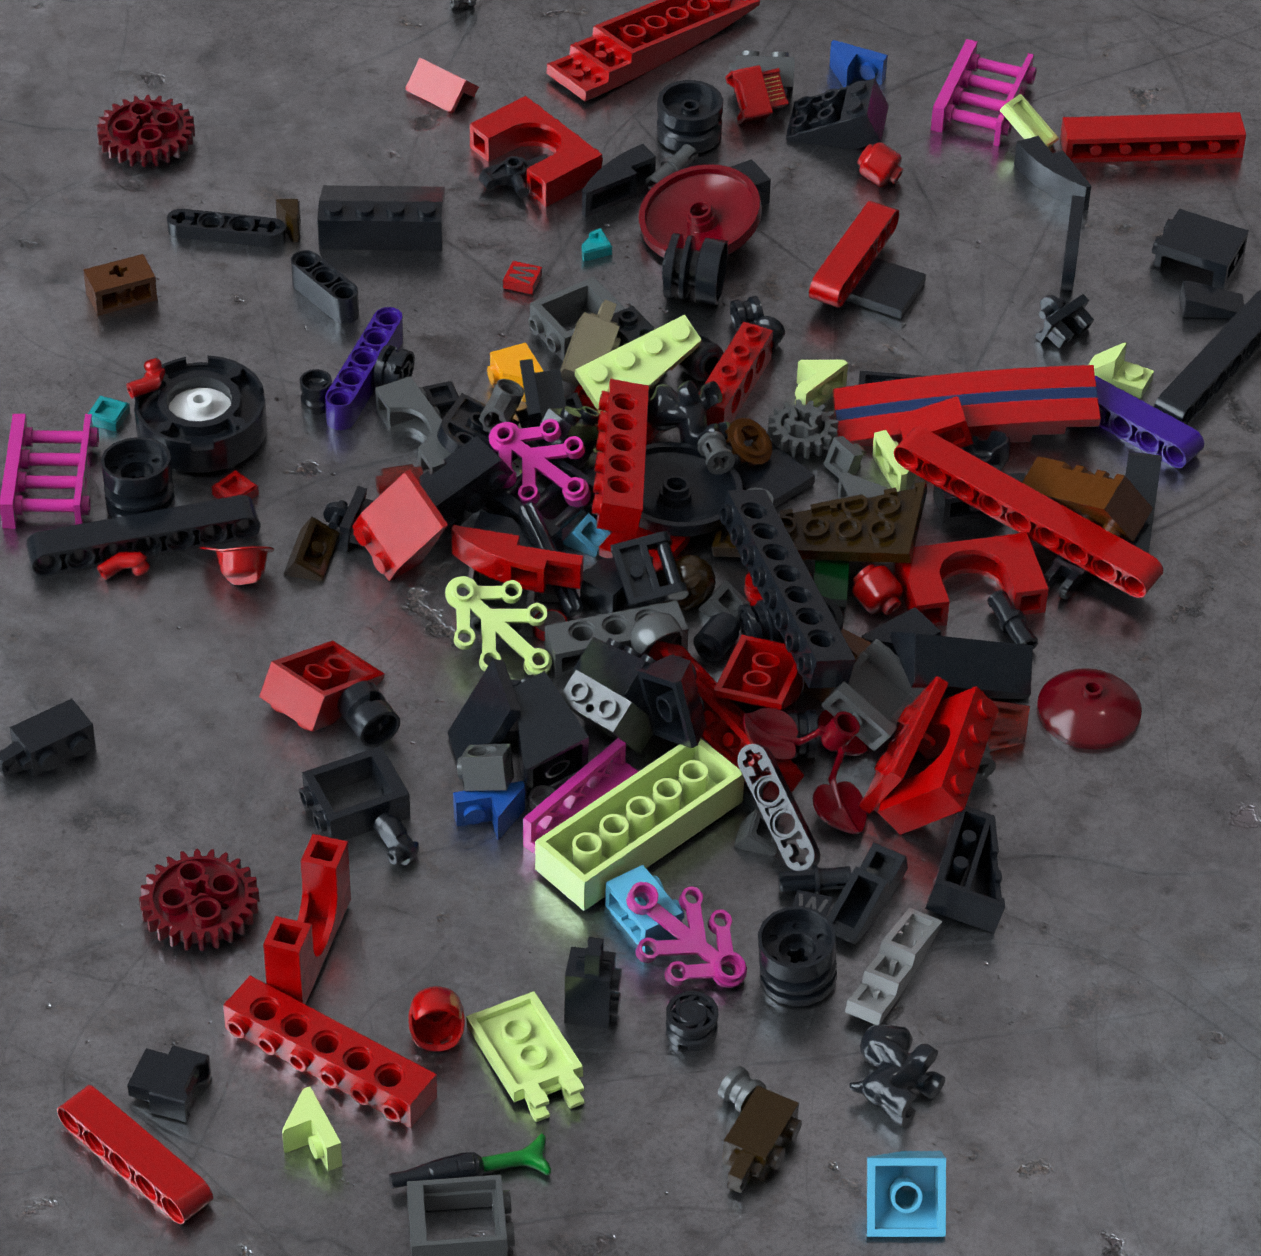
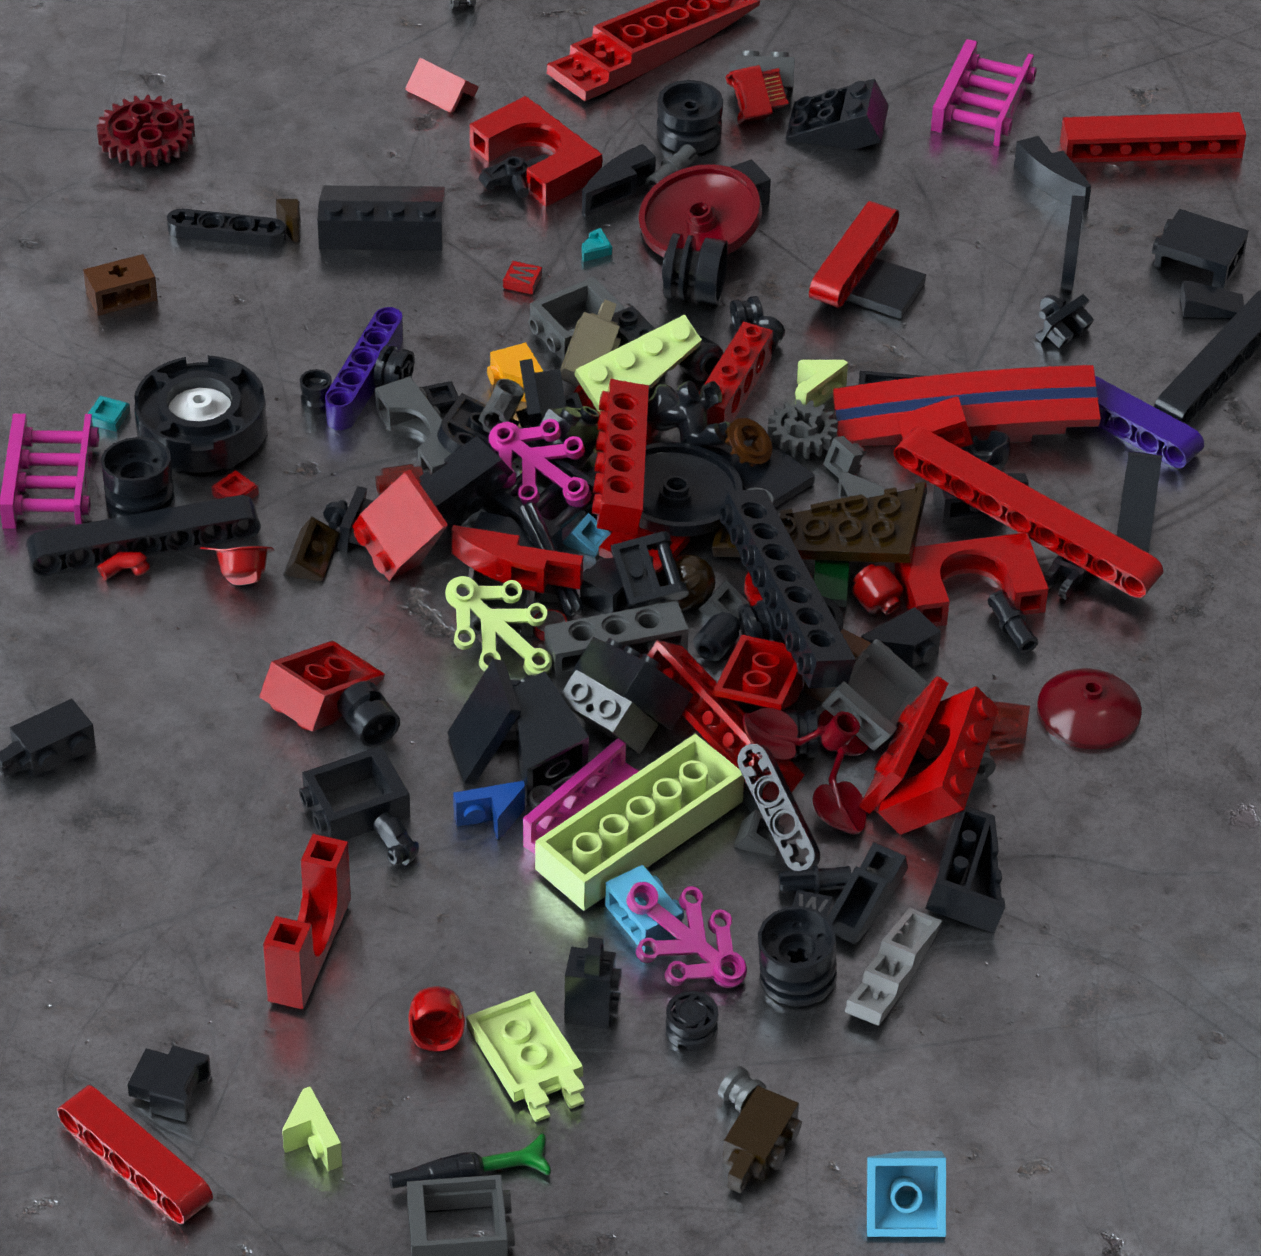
(151, 380): red arm -> none
(199, 899): dark red gear -> none
(325, 286): black beam -> none
(330, 1051): red brick -> none
(486, 767): dark grey brick -> none
(654, 628): dark grey hair -> none
(673, 700): black slope -> none
(716, 452): dark grey bush -> none
(853, 61): blue slope -> none
(880, 164): red head -> none
(884, 457): yellowish green slope -> none
(897, 1071): black animal -> none
(994, 667): black slope -> none
(1028, 121): yellowish green tile -> none
(1097, 497): reddish brown wedge -> none
(1113, 368): yellowish green slope -> none

